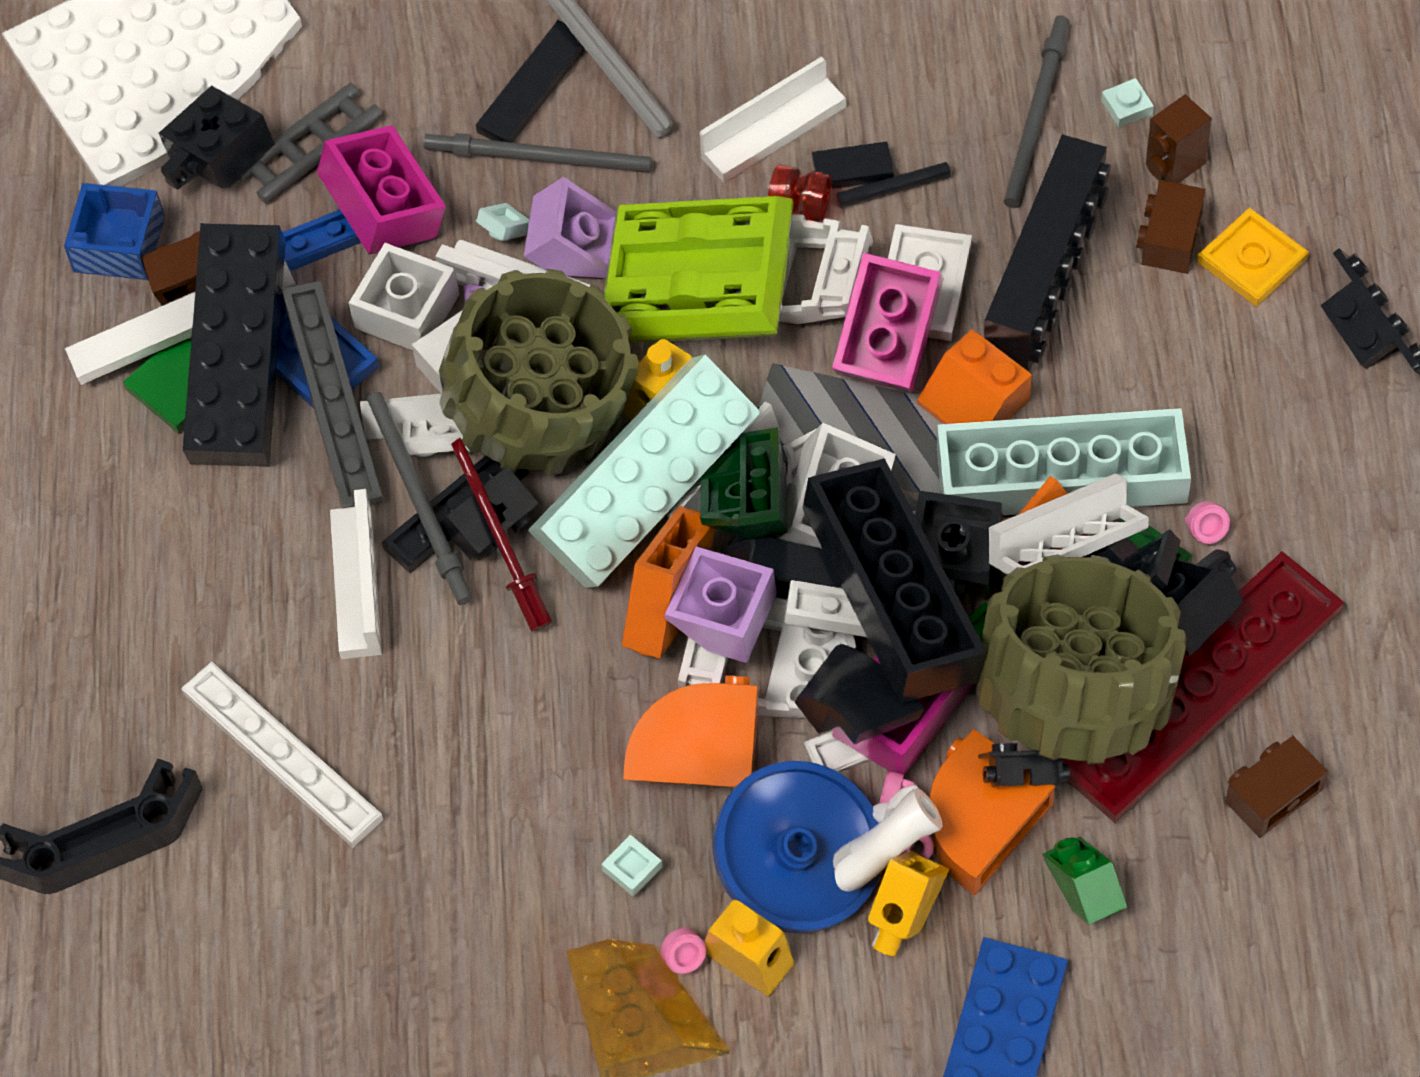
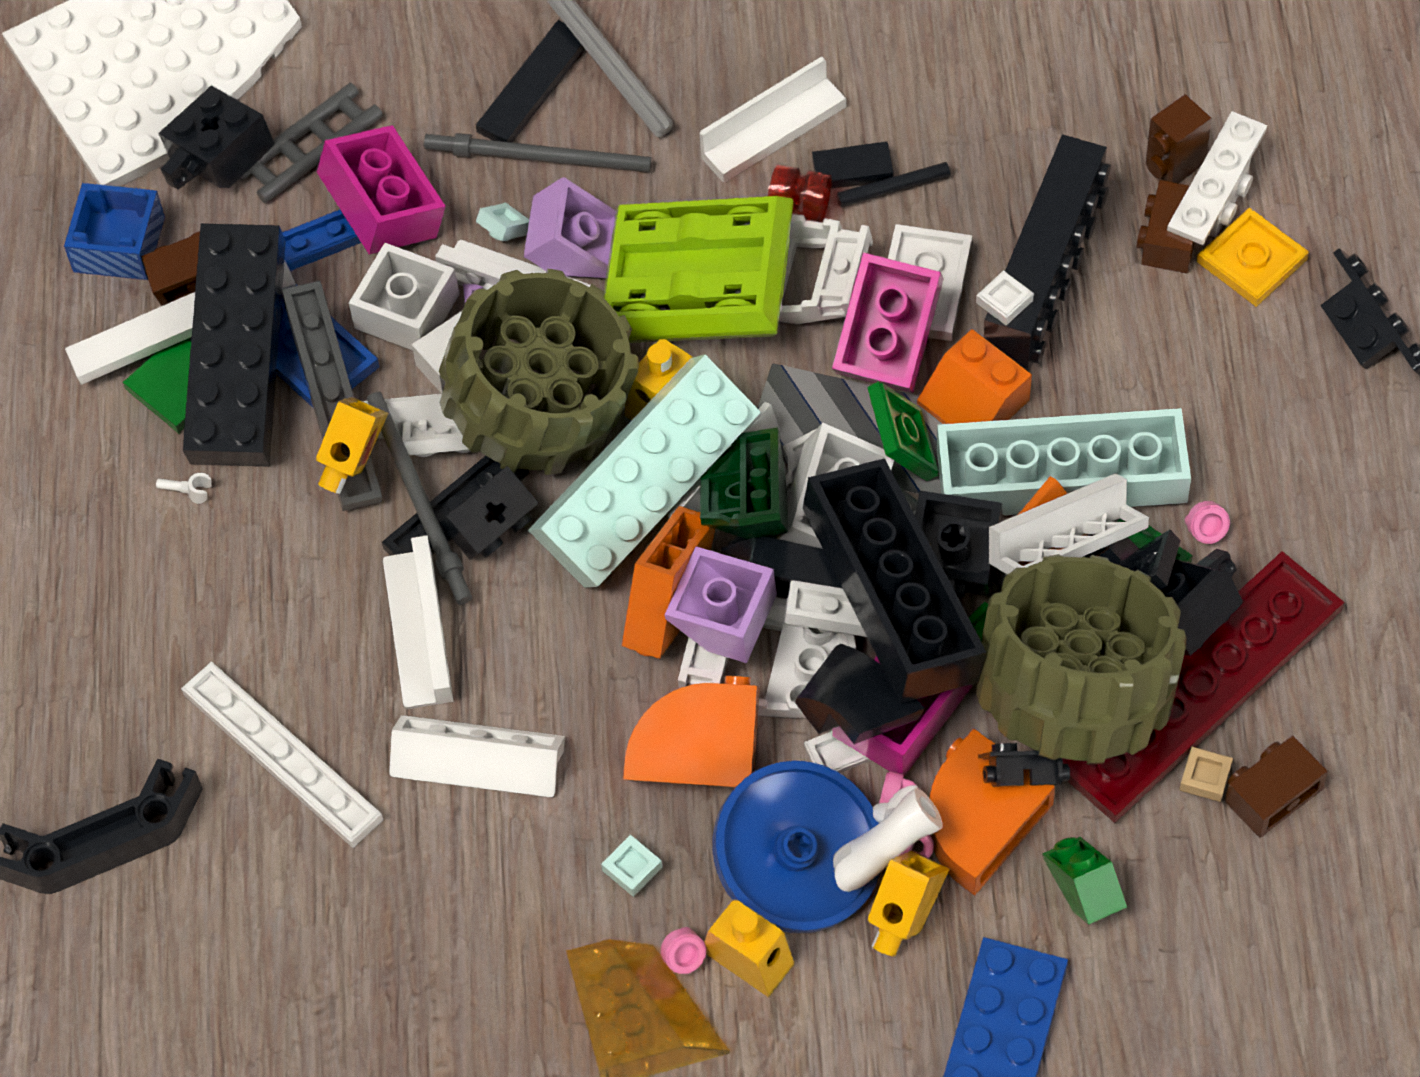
(189, 486): none -> white hand
(355, 579): white fence -> none
(357, 427): none -> yellow torso
(417, 627): none -> white panel
(475, 755): none -> white panel
(522, 586): dark red piece -> none
(903, 431): none -> green tile
(1004, 298): none -> white tile
(1053, 53): dark grey bar -> none
(1127, 103): light aqua plate -> none
(1206, 774): none -> tan plate
(1219, 181): none -> white bracket

